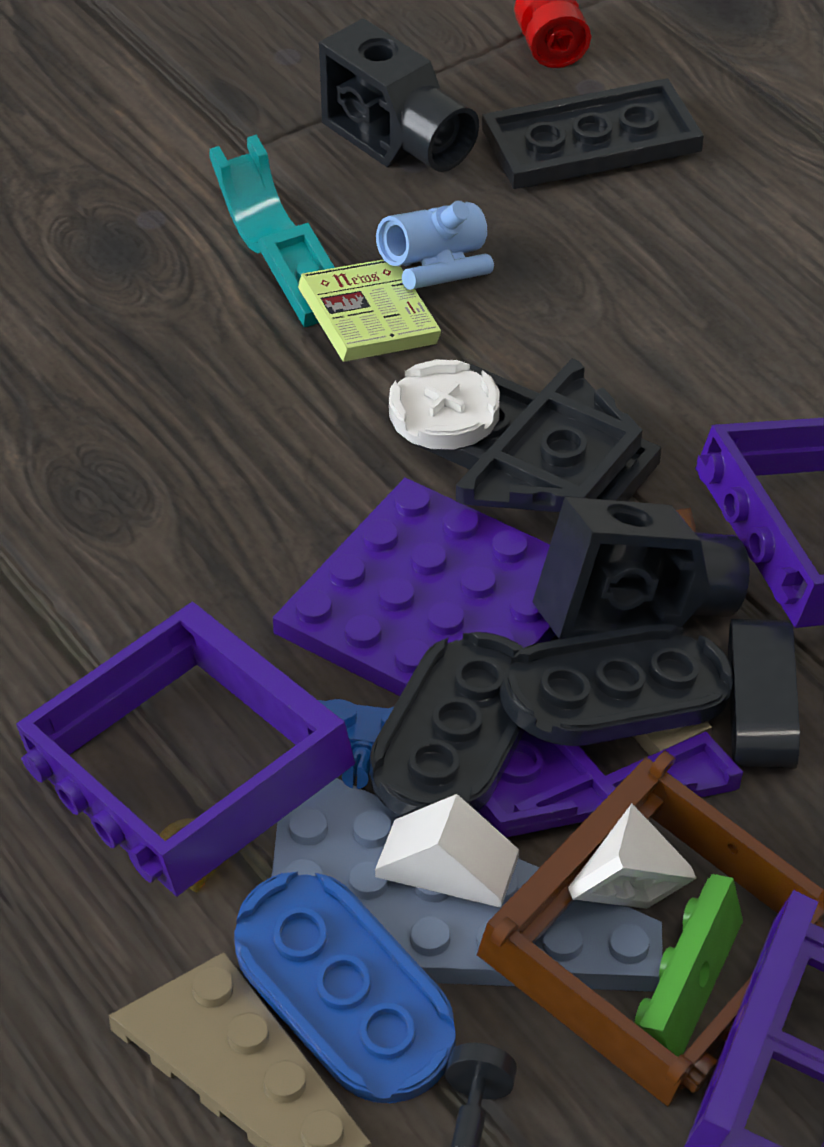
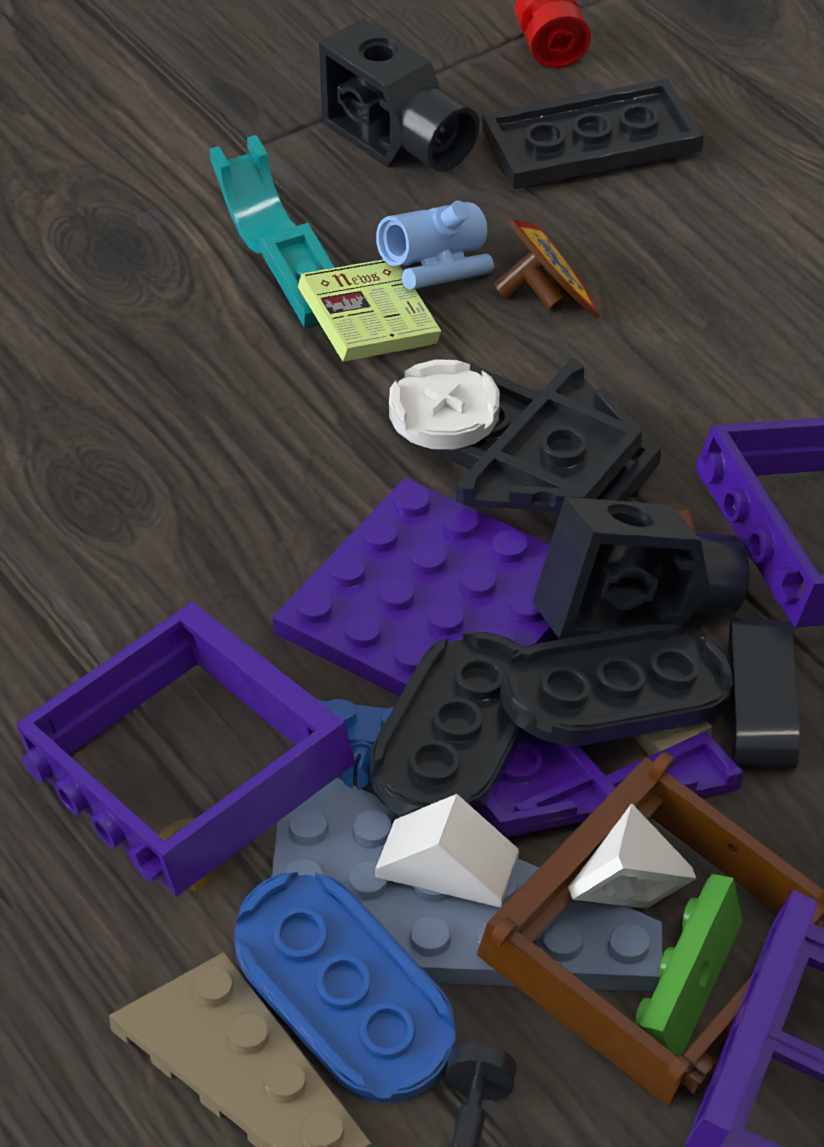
(530, 270): none -> reddish brown shield

